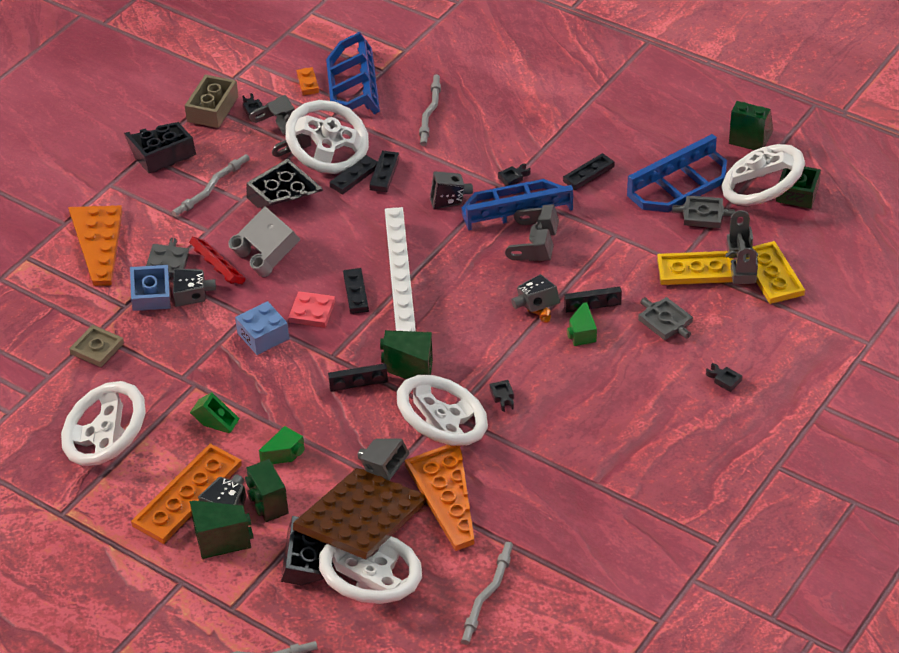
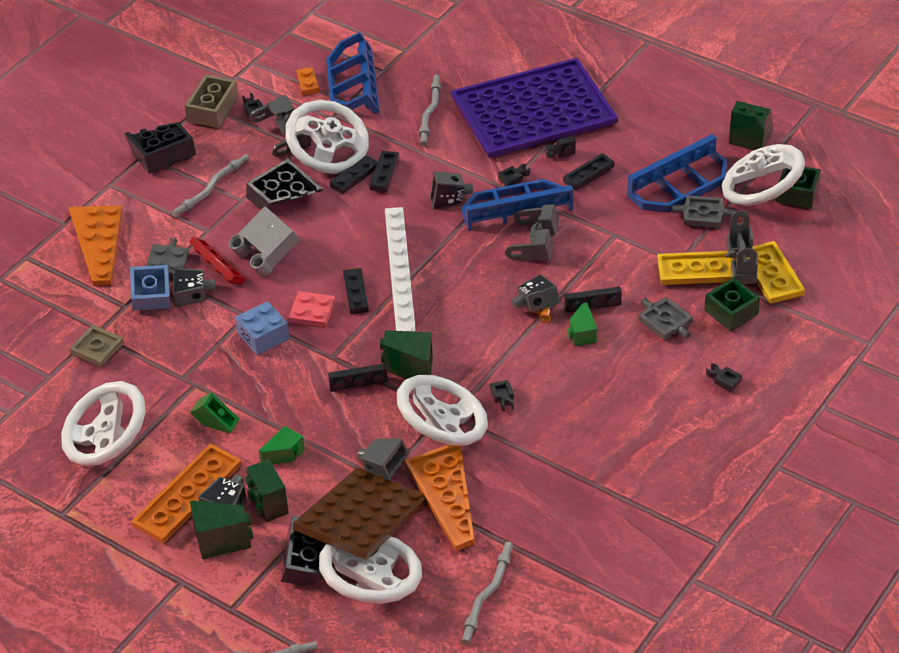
(533, 107): none -> dark purple plate
(563, 148): none -> black plate
(732, 304): none -> dark green brick

